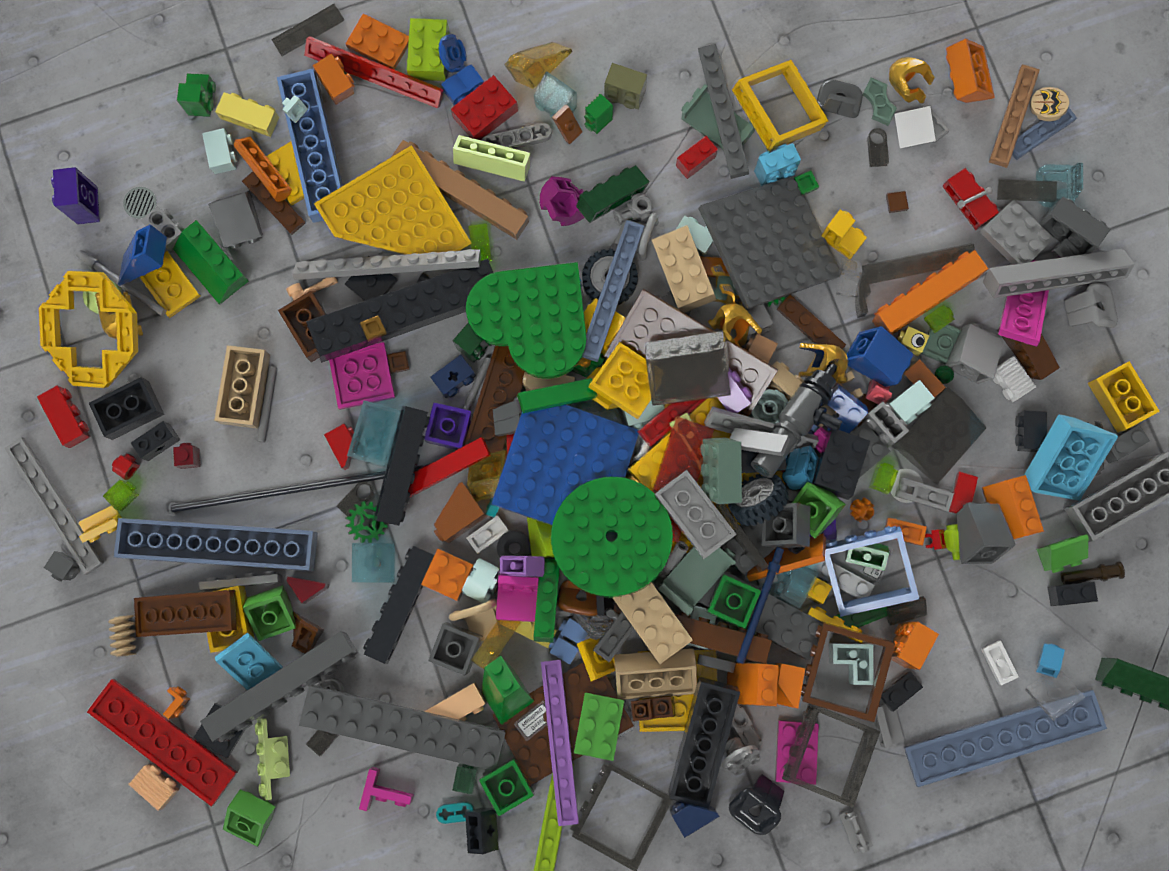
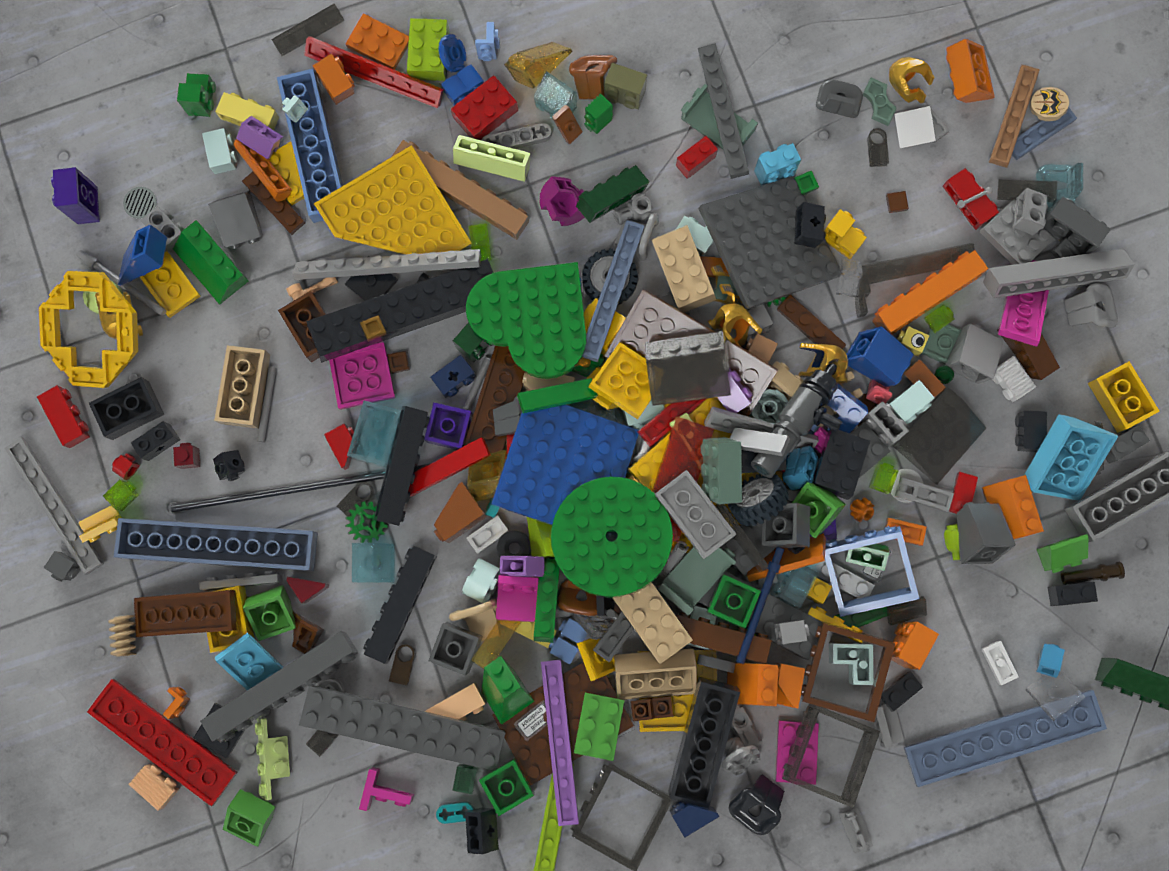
(229, 465): none -> black brick
(259, 137): none -> medium lavender hinge
(402, 670): none -> dark brown piece
(447, 574): orange brick -> none
(488, 47): none -> light blue bracket
(590, 82): none -> dark orange piece
(758, 115): yellow window -> none
(791, 632): none -> light grey brick
(809, 225): none -> black brick
(938, 540): red tile -> none
(1030, 211): none -> light grey brick

